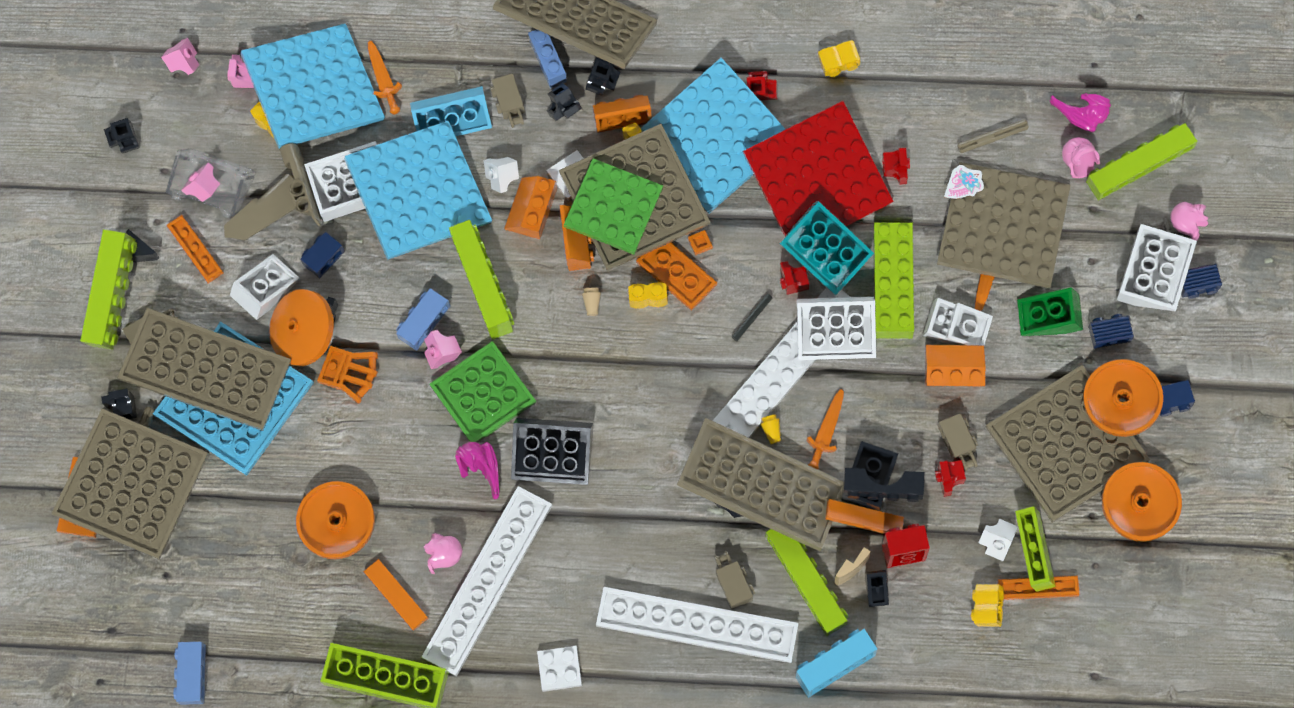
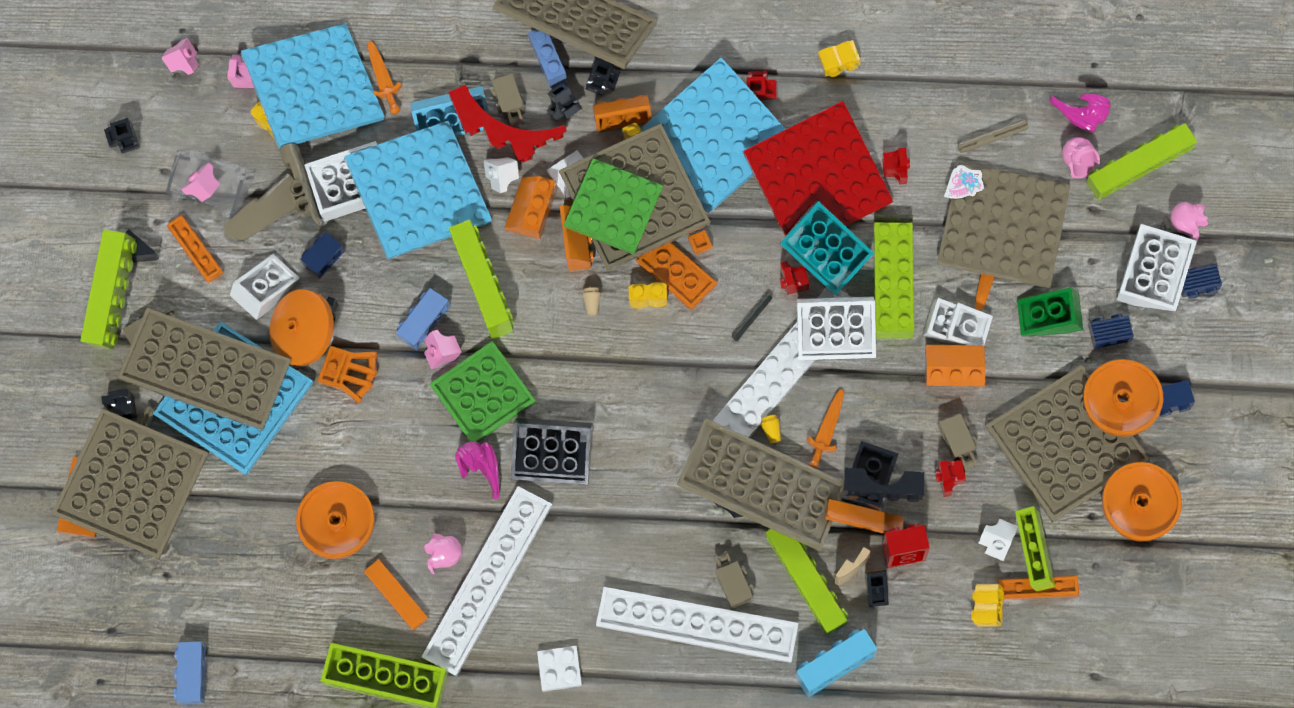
(474, 117): none -> red arch

